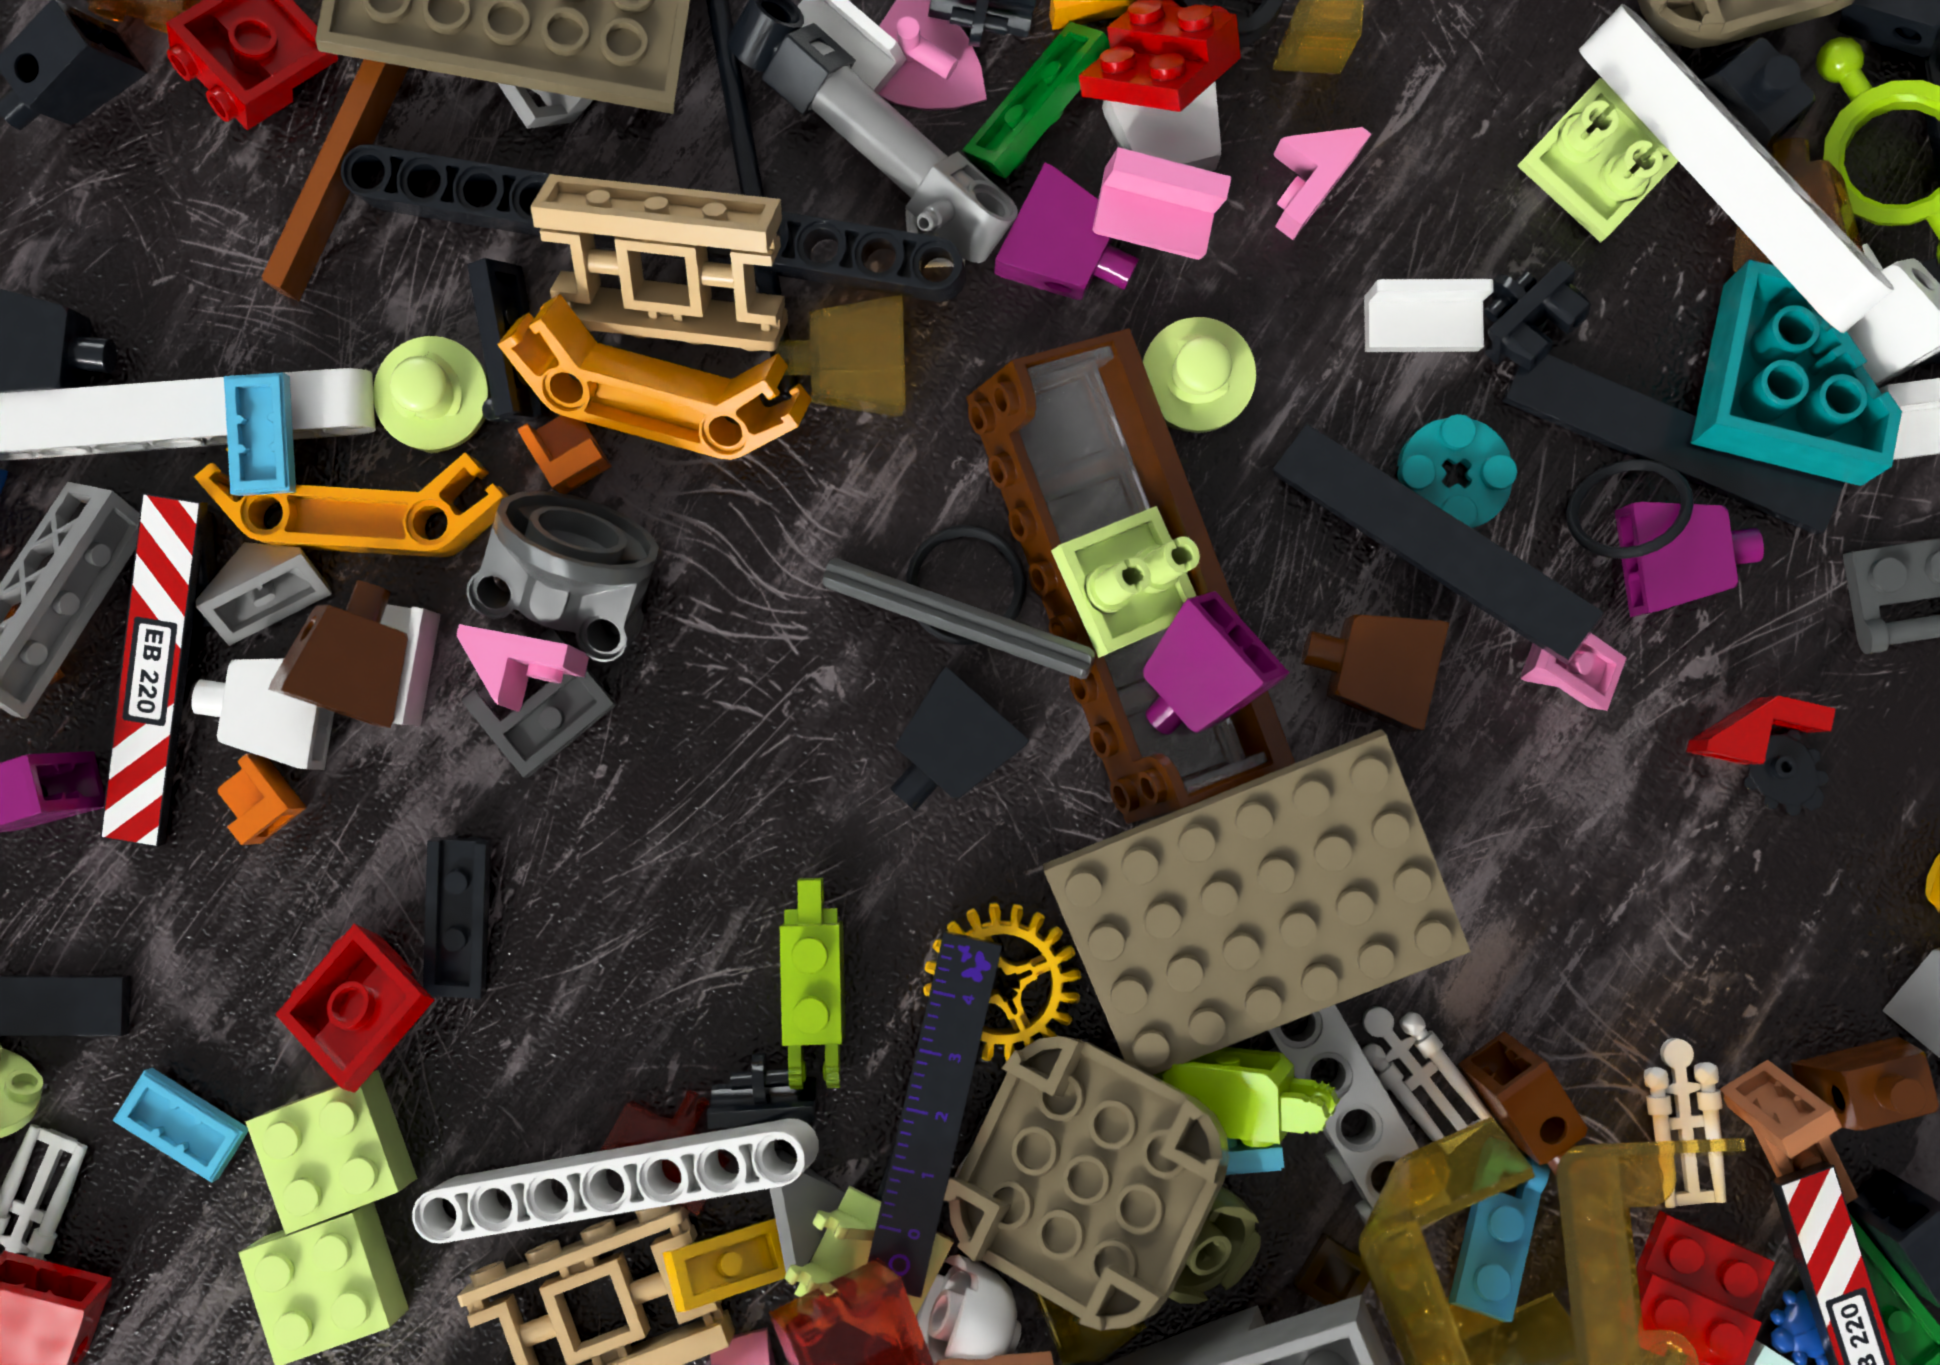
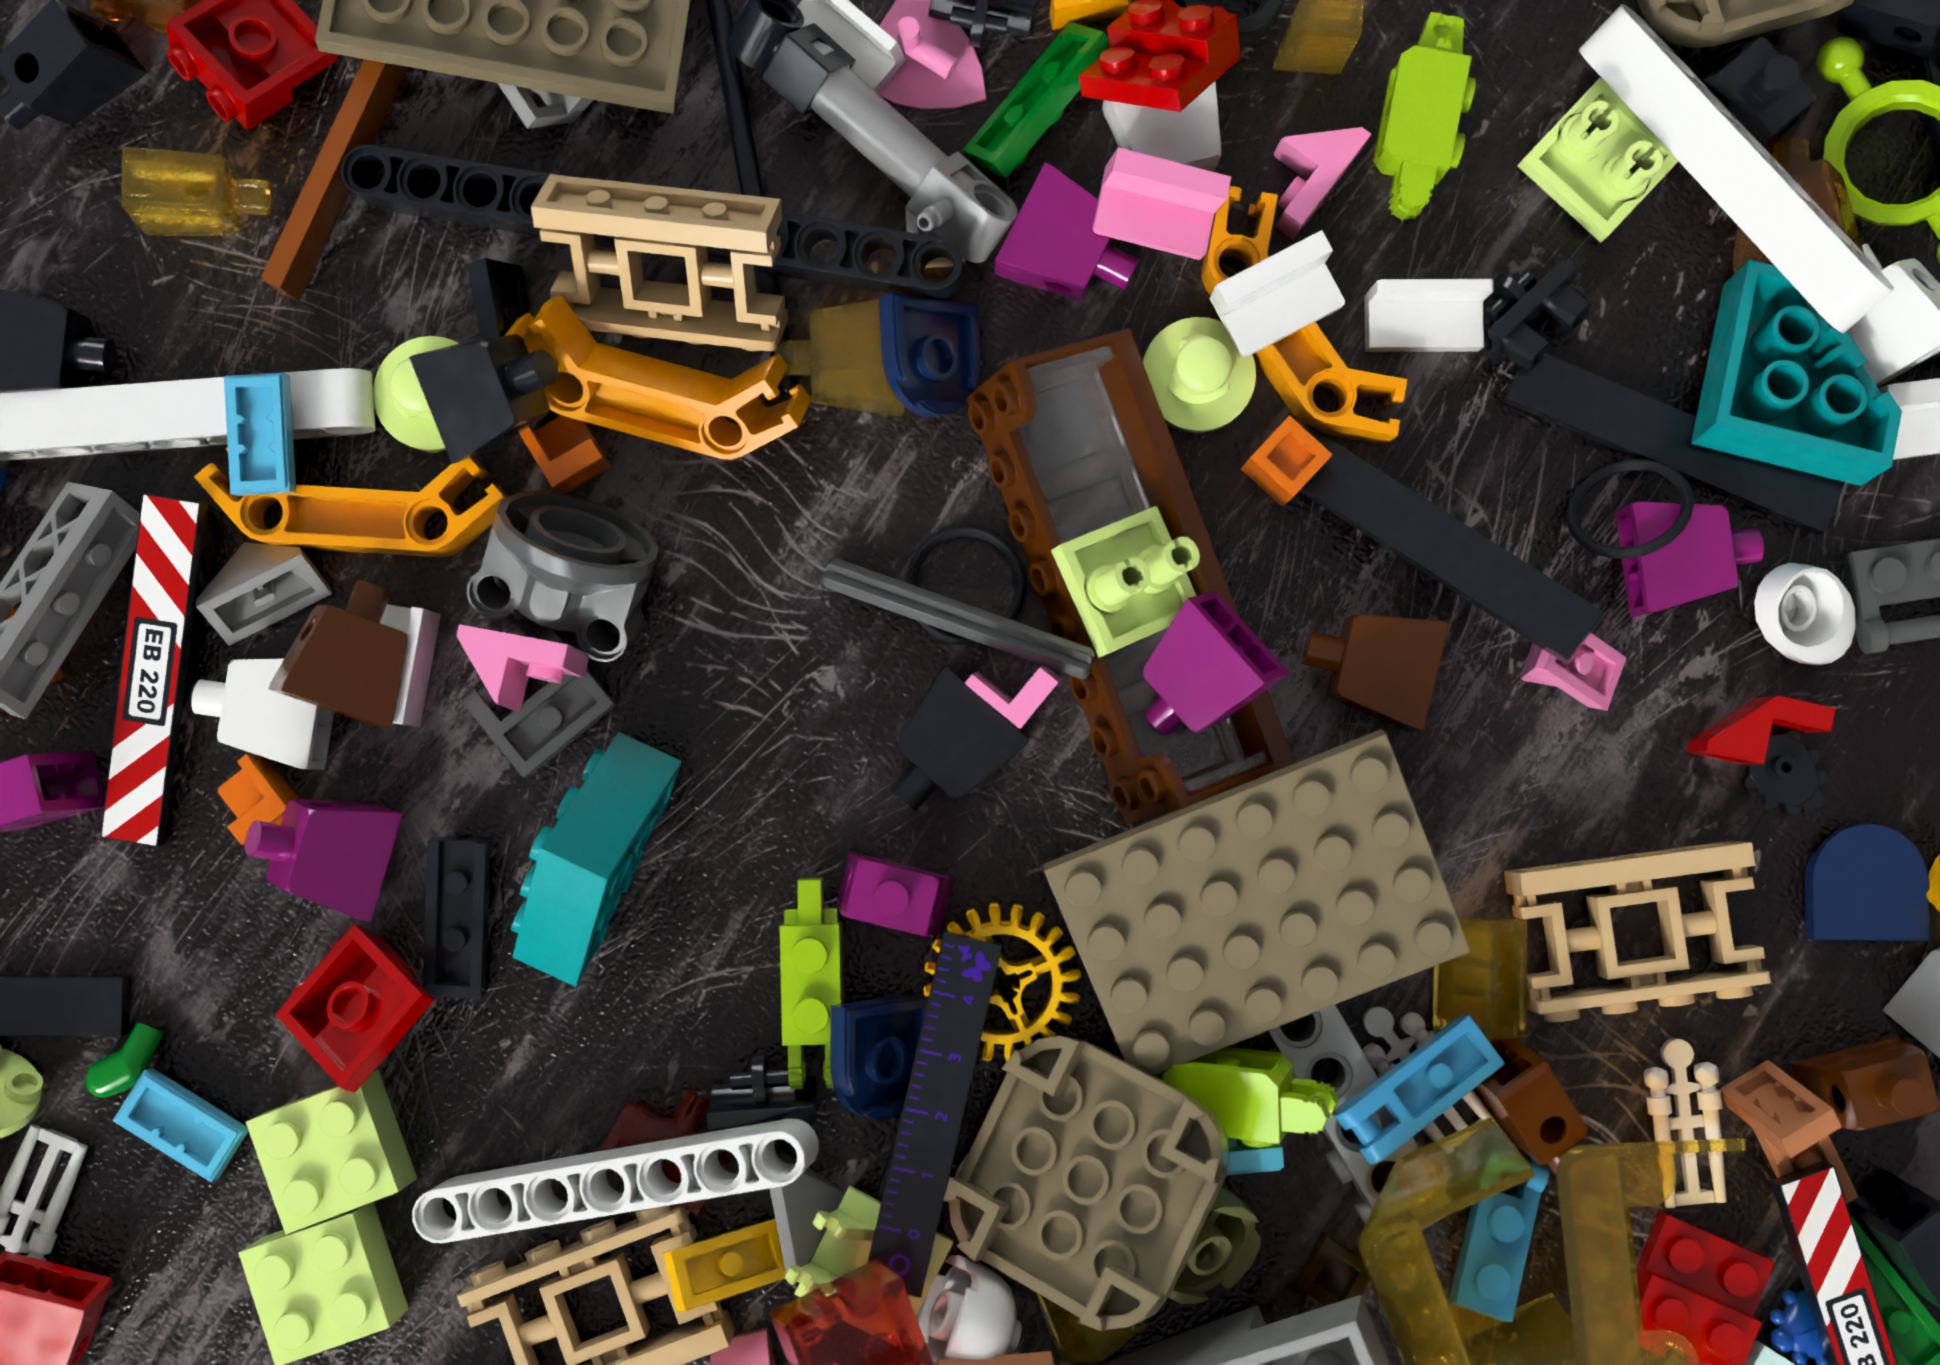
(123, 1068): none -> green arm
(187, 193): none -> clear yellow torso
(328, 852): none -> magenta torso
(484, 392): none -> black torso
(590, 856): none -> teal brick
(875, 1052): none -> dark blue tile
(894, 895): none -> magenta torso
(929, 352): none -> dark blue tile
(1025, 703): none -> bright pink panel
(1278, 295): none -> white panel
(1286, 461): none -> orange panel
(1305, 357): none -> light orange piece
(1420, 1087): none -> dark azure plate
(1422, 114): none -> lime hinge
(1474, 445): teal plate -> none
(1487, 980): none -> clear yellow brick
(1631, 884): none -> tan fence
(1805, 613): none -> white hat
(1866, 887): none -> dark blue tile

